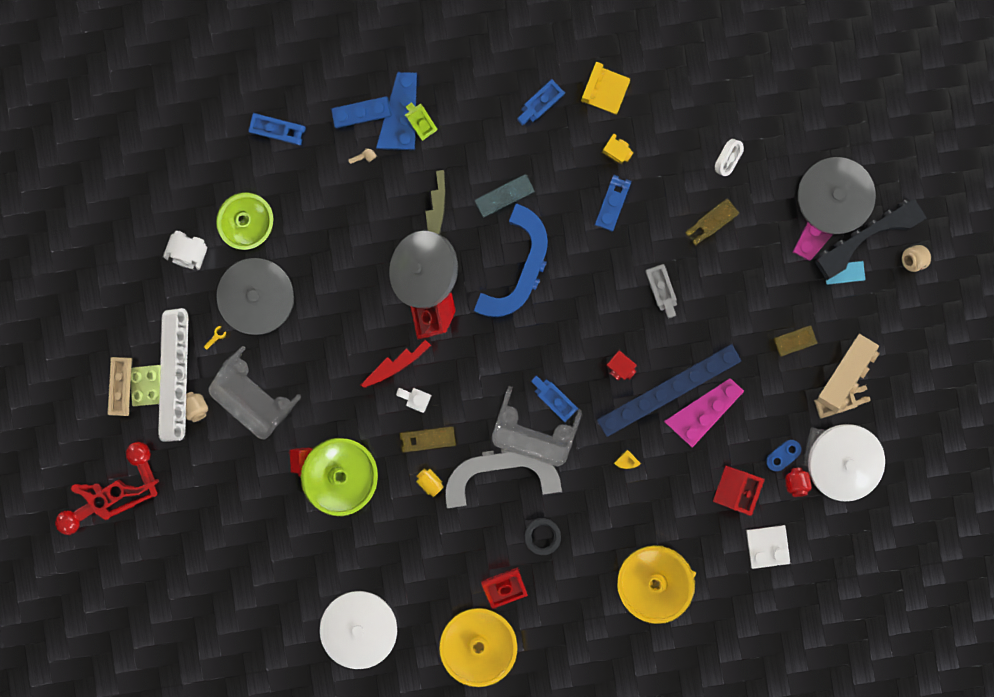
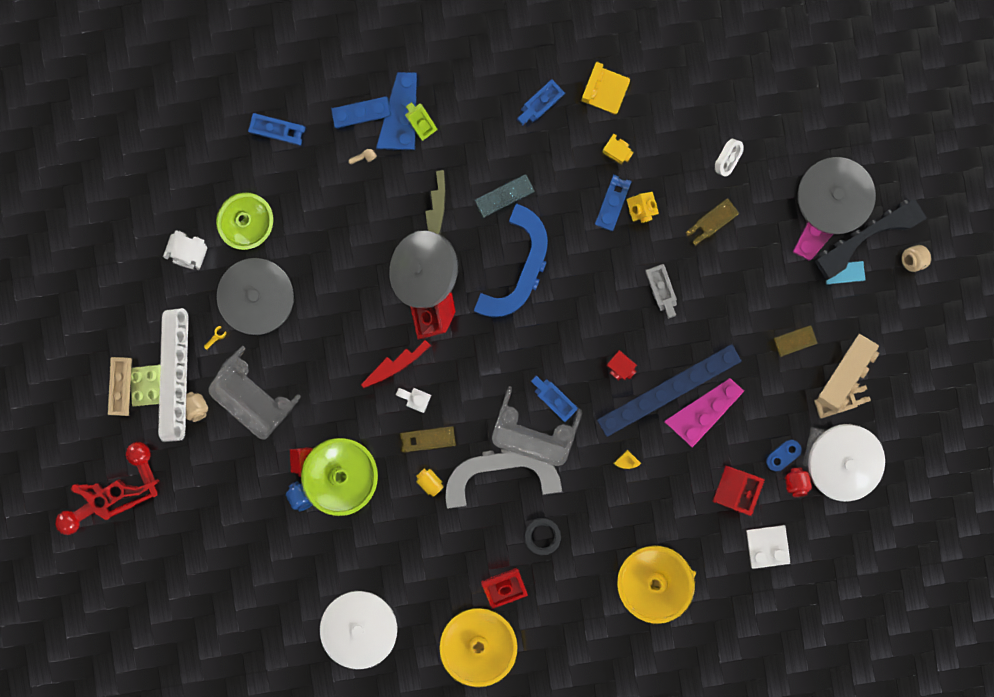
(297, 497): none -> blue head
(642, 207): none -> yellow brick

